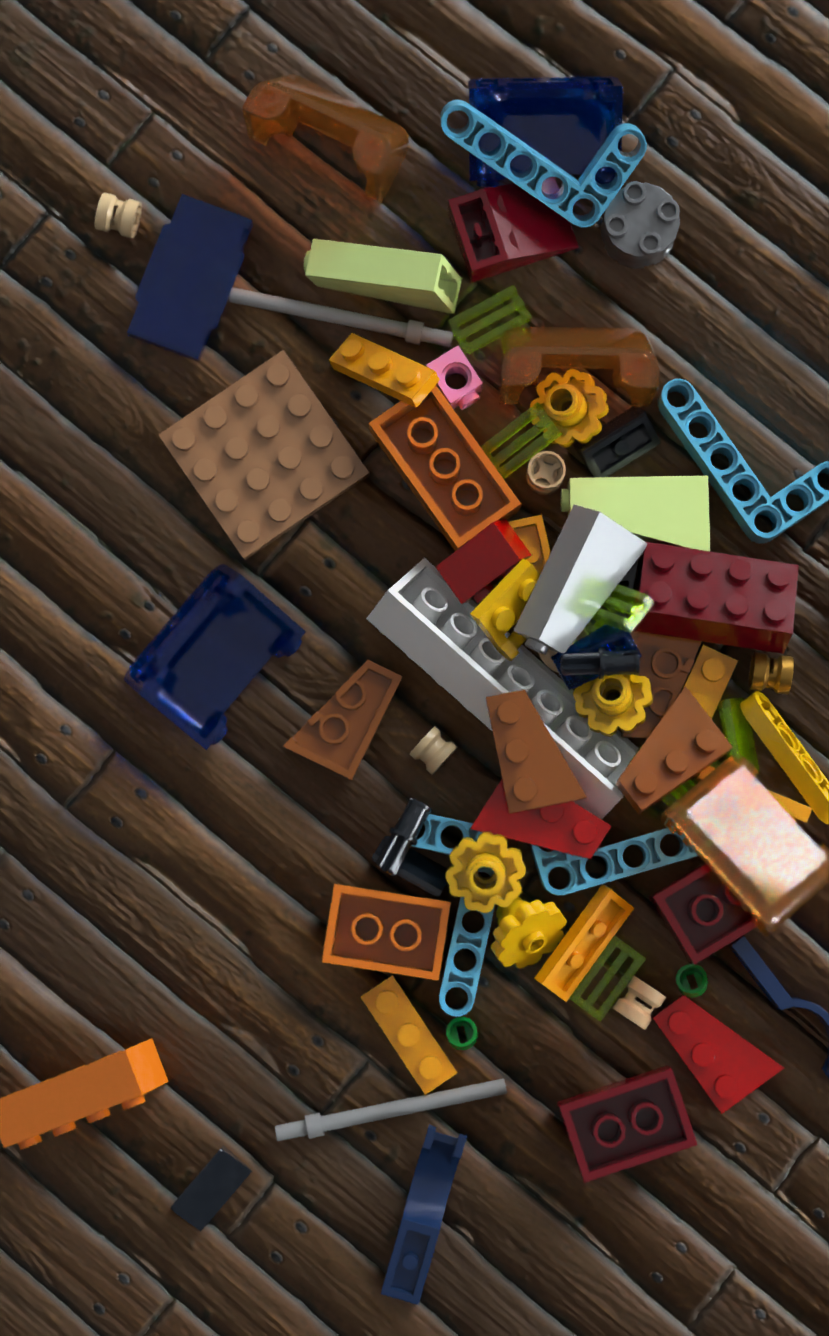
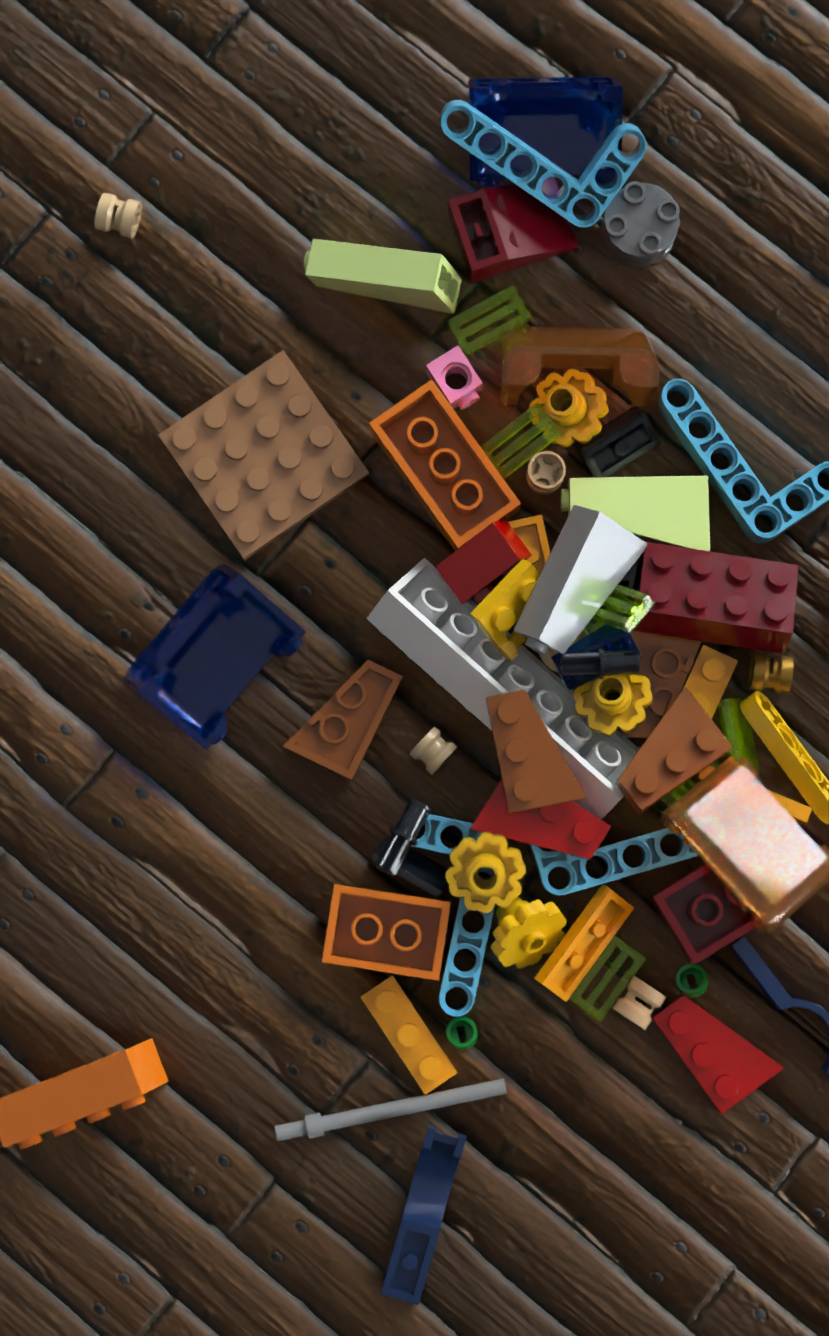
(190, 277): clear blue piece -> none
(211, 1188): black slope -> none
(284, 101): clear orange windscreen -> none
(384, 370): light orange plate -> none
(413, 331): light grey bar -> none
(627, 1123): dark red brick -> none

